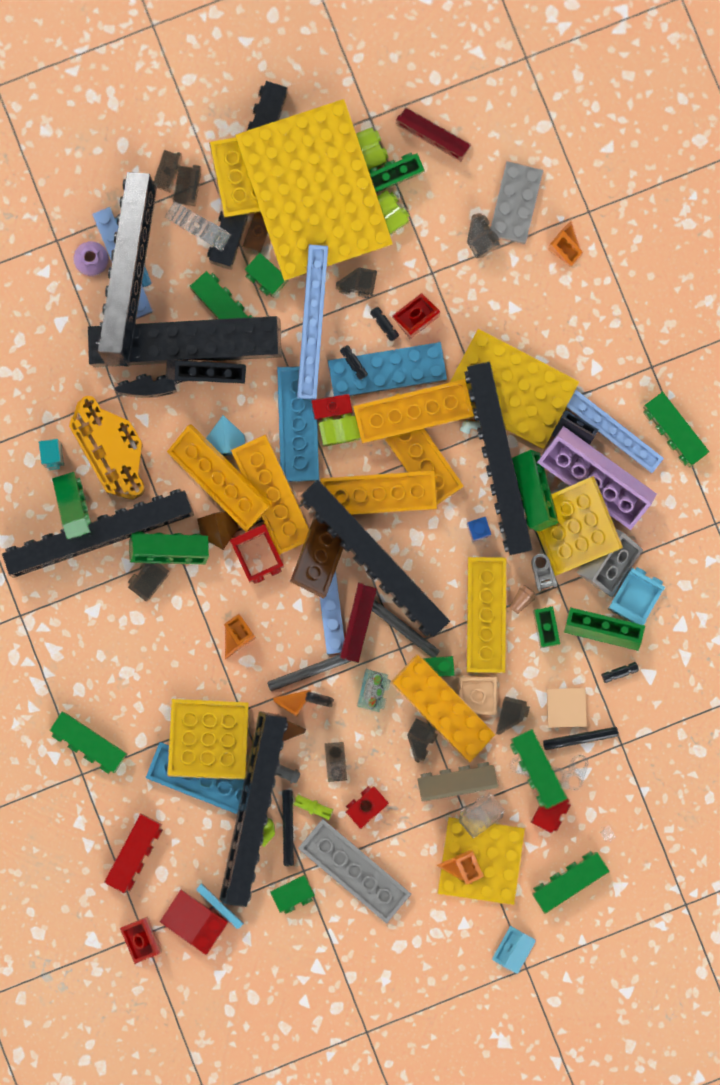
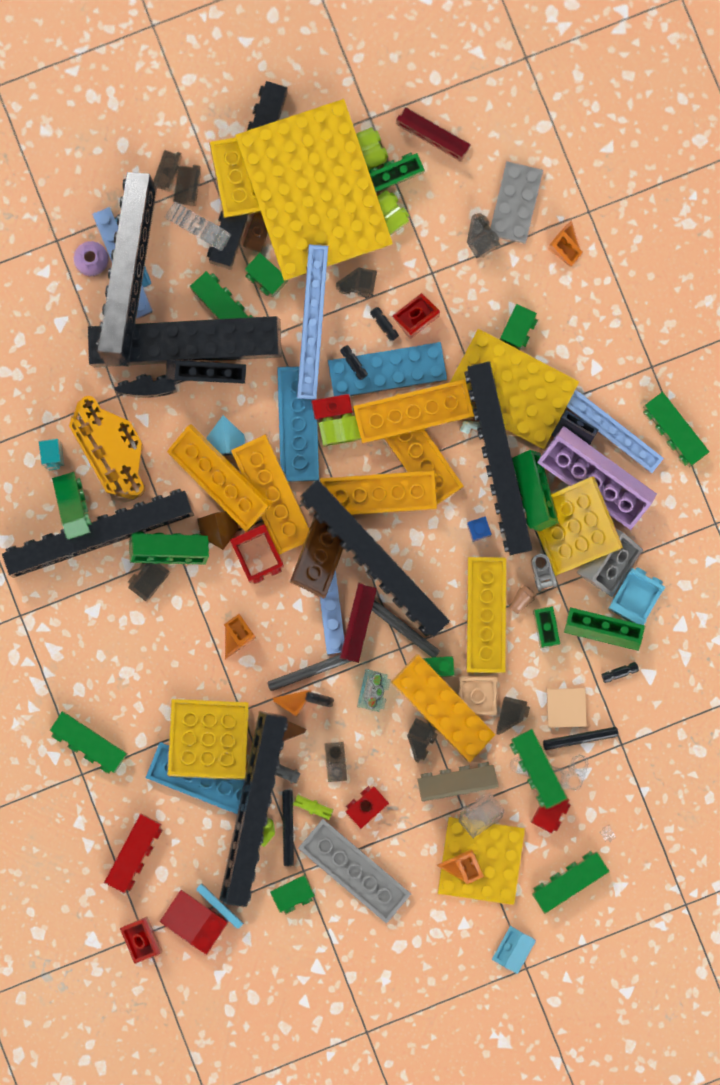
(518, 327): none -> green brick

